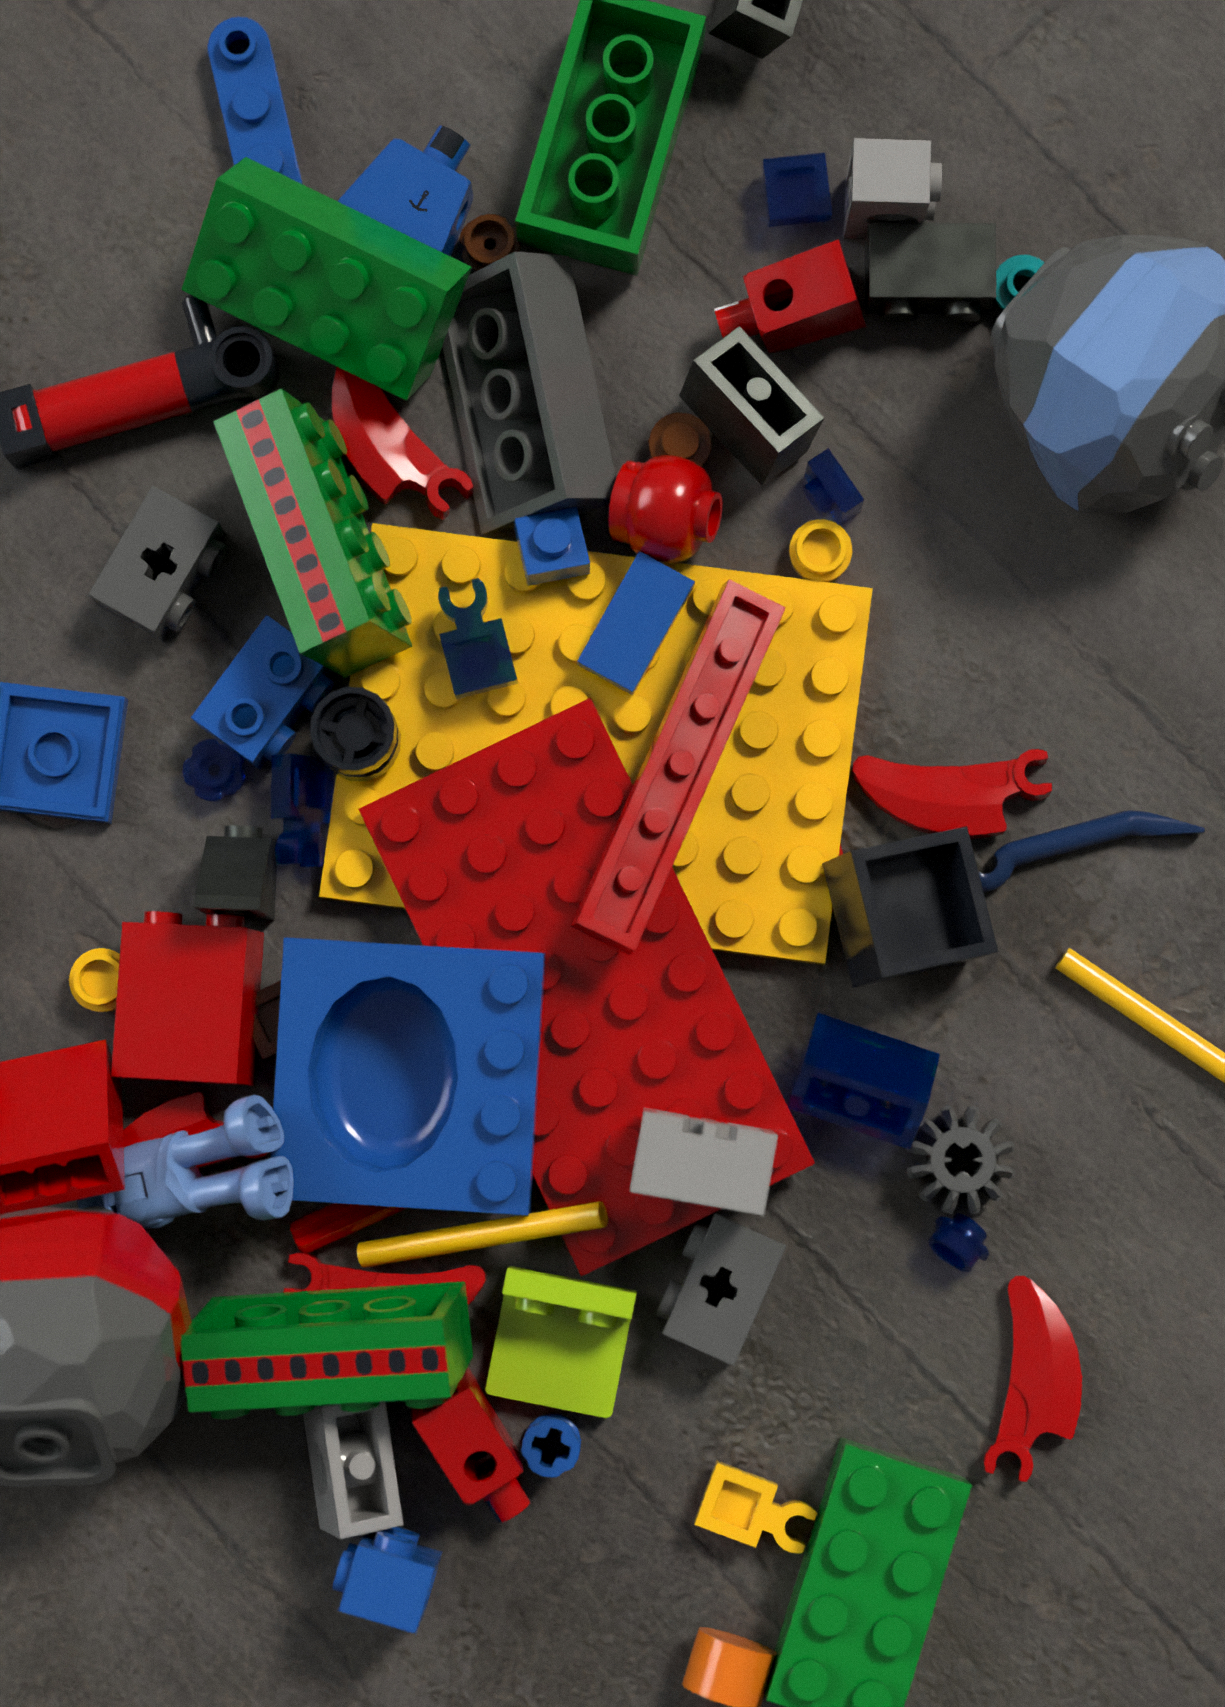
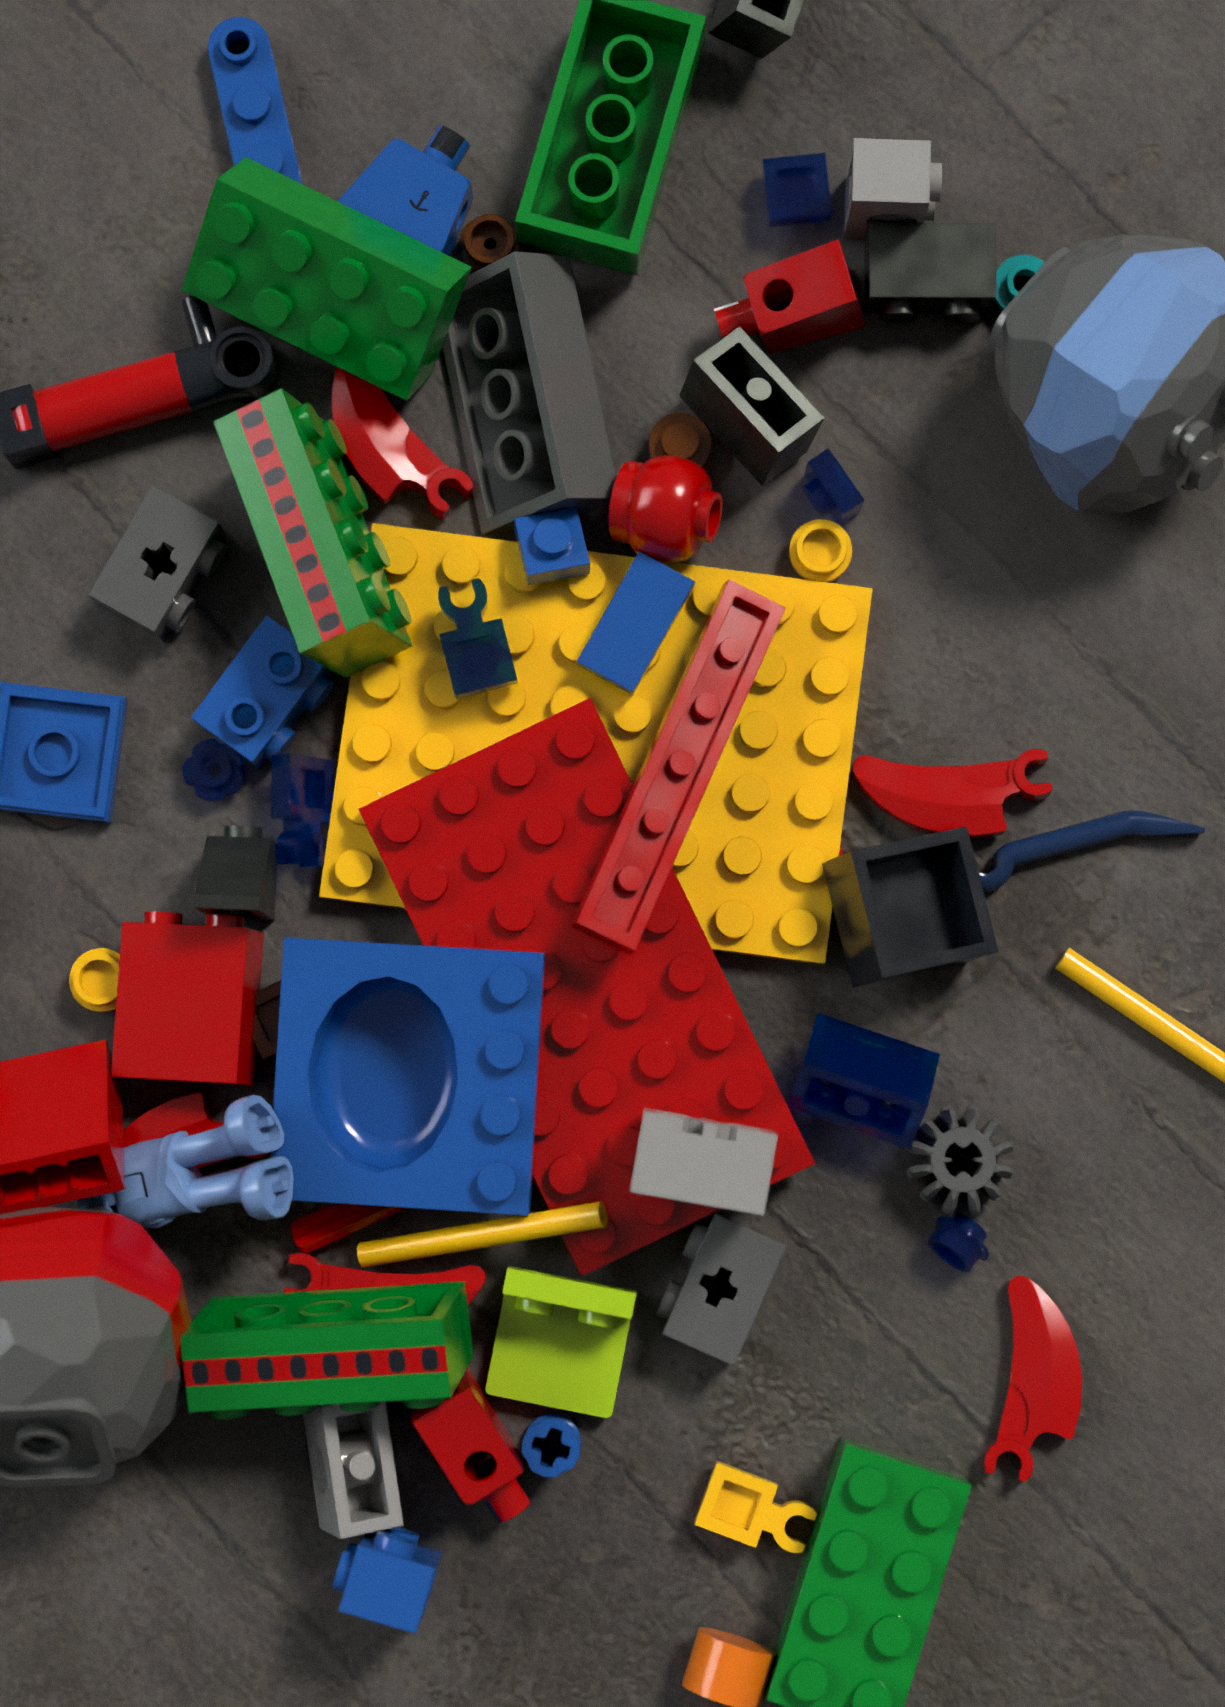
(355, 734): black wheel -> none

